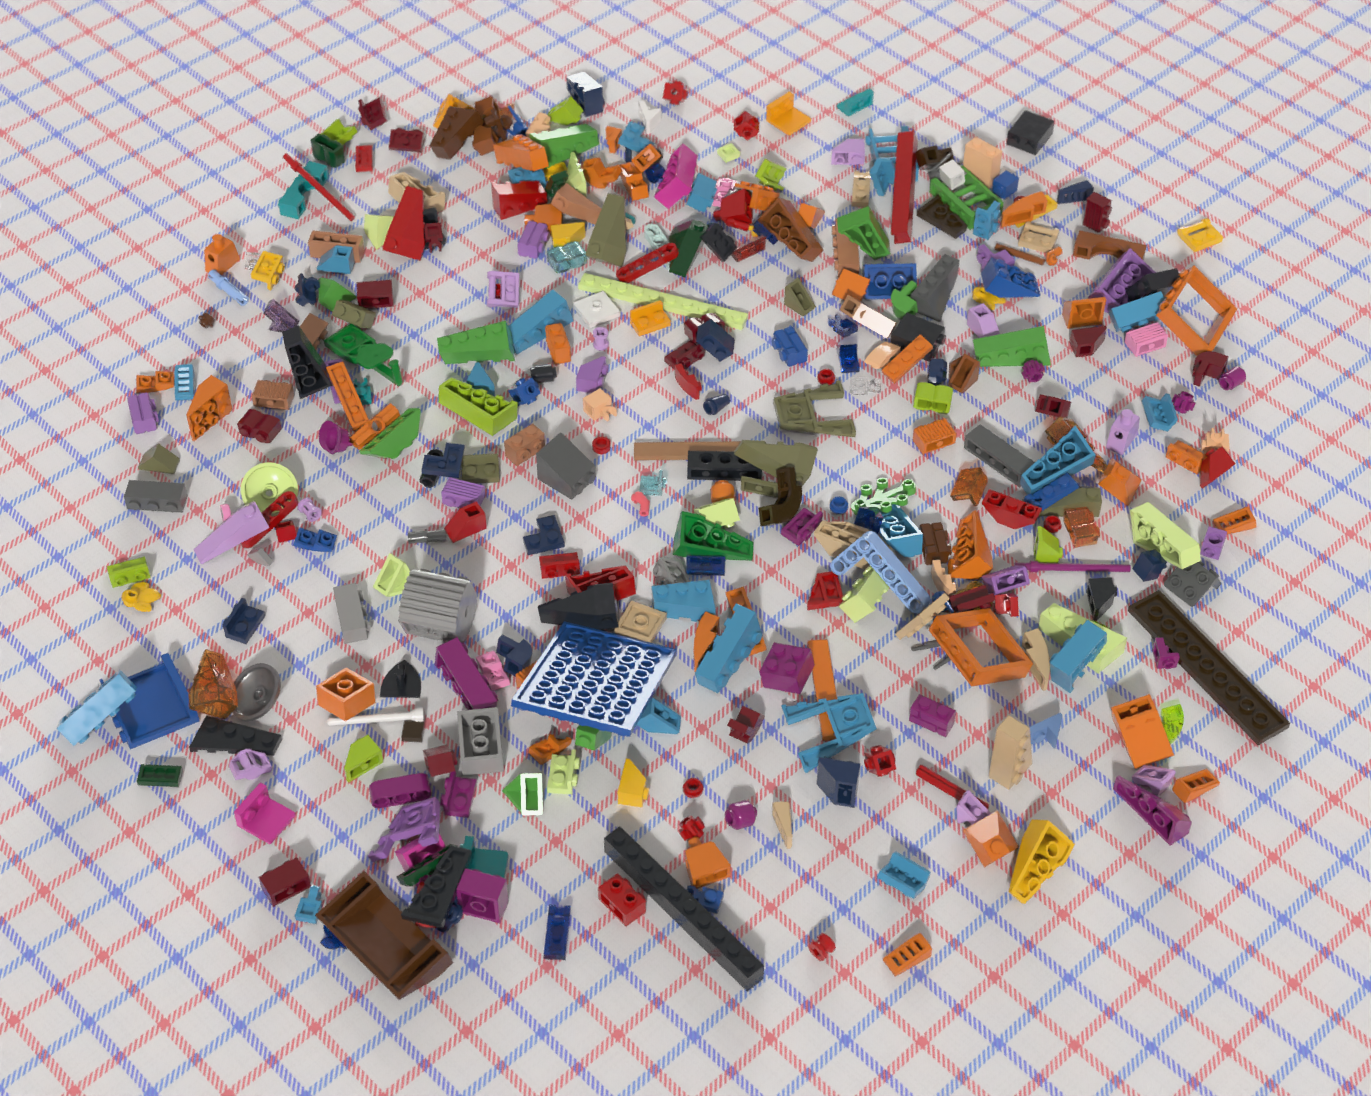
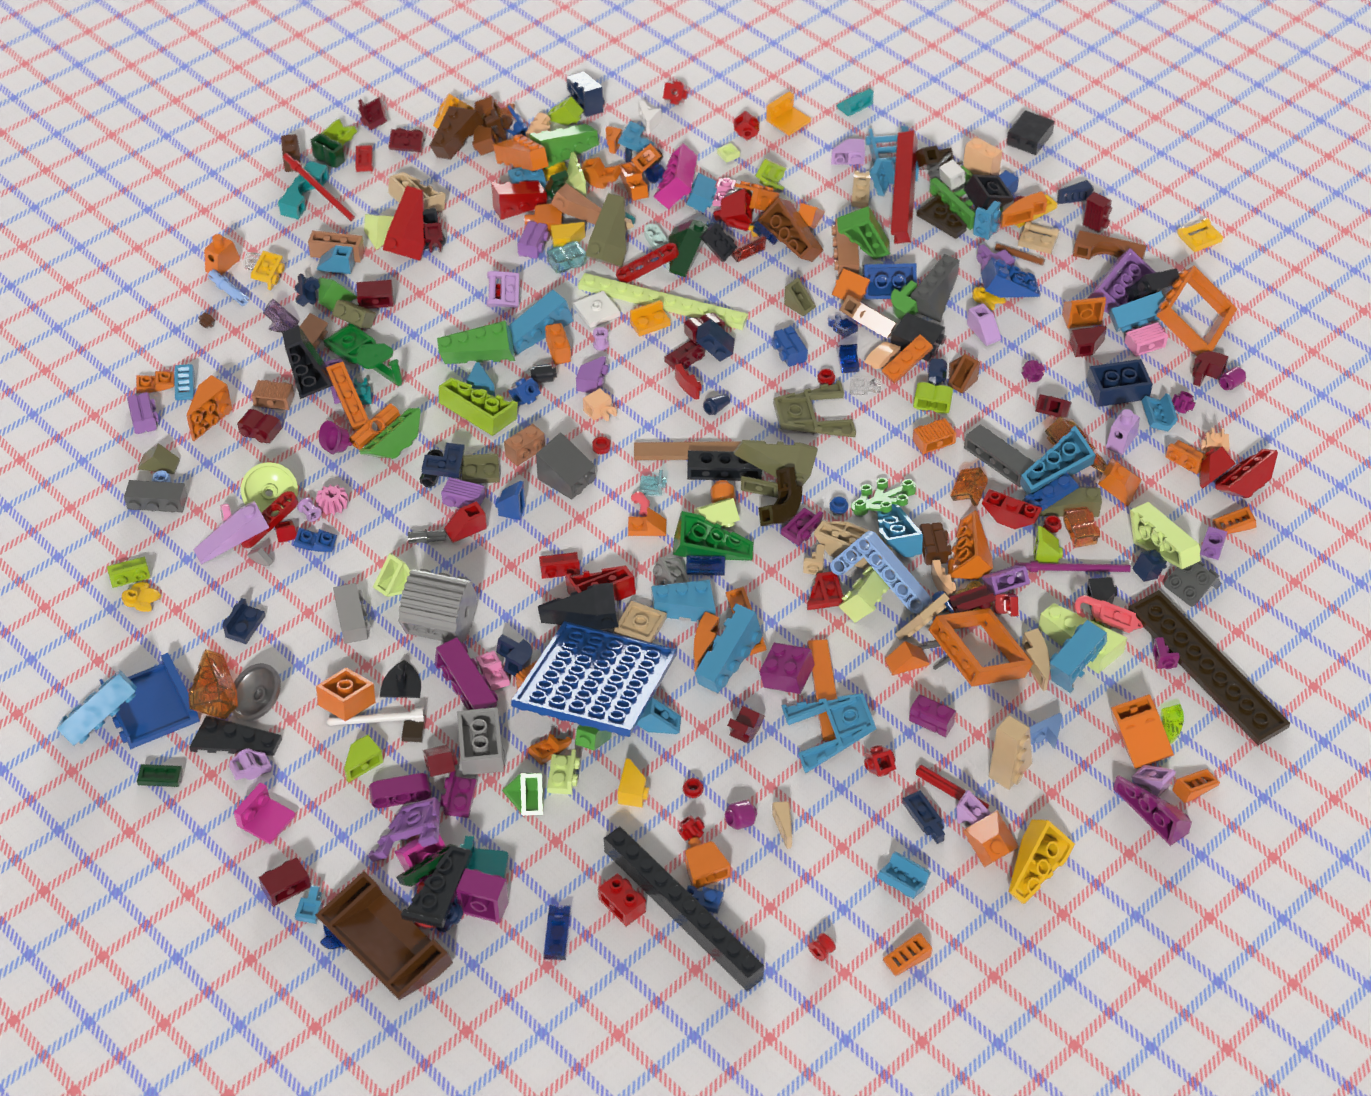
(161, 476): none -> light blue plate
(291, 146): none -> reddish brown brick
(332, 499): none -> bright pink gear
(512, 501): none -> blue slope
(548, 538): dark blue plate -> none
(647, 526): none -> orange slope
(815, 565): none -> tan bracket
(838, 780): dark blue slope -> none
(869, 518): clear blue slope -> none
(906, 658): none -> orange slope
(924, 815): none -> dark blue hinge
(986, 189): none -> black slope
(1013, 348): bright green wedge -> none
(1052, 254): orange arm -> none
(1109, 614): none -> coral plate
(1119, 382): none -> dark blue brick
(1248, 474): none -> red wedge

